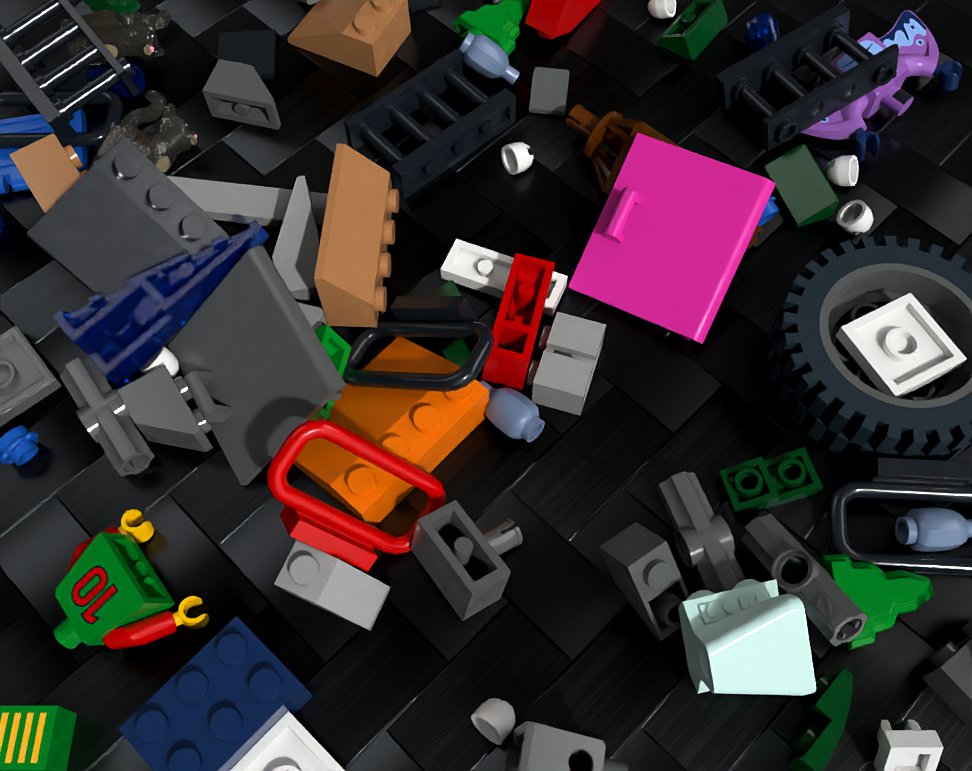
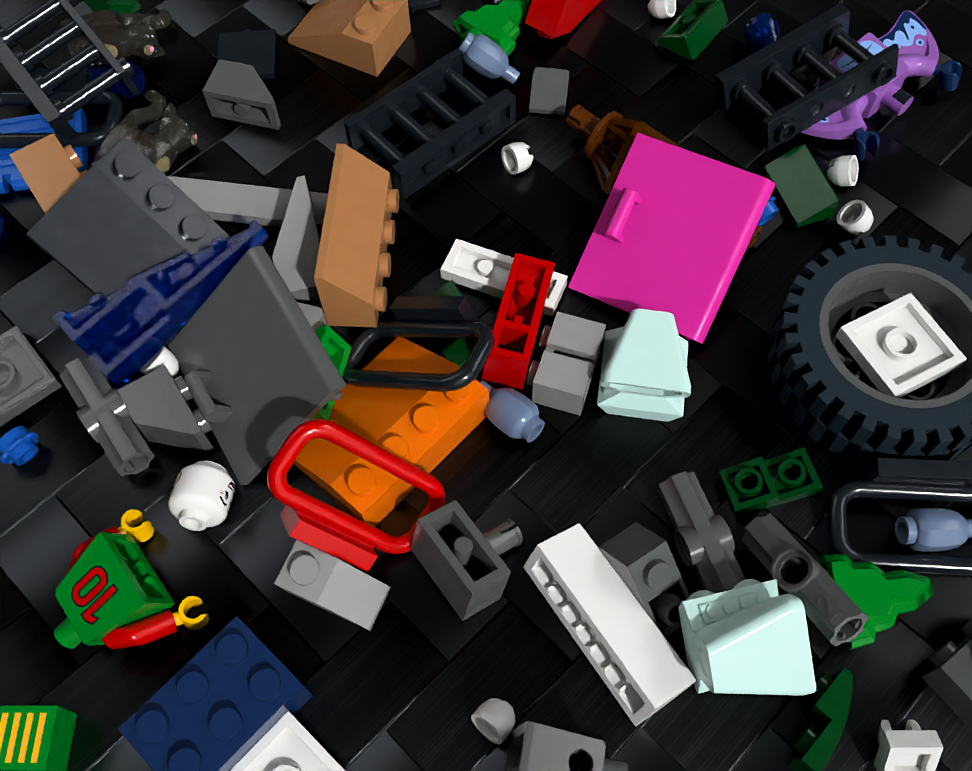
(201, 495): none -> white head
(608, 623): none -> white brick
(645, 368): none -> light aqua piece

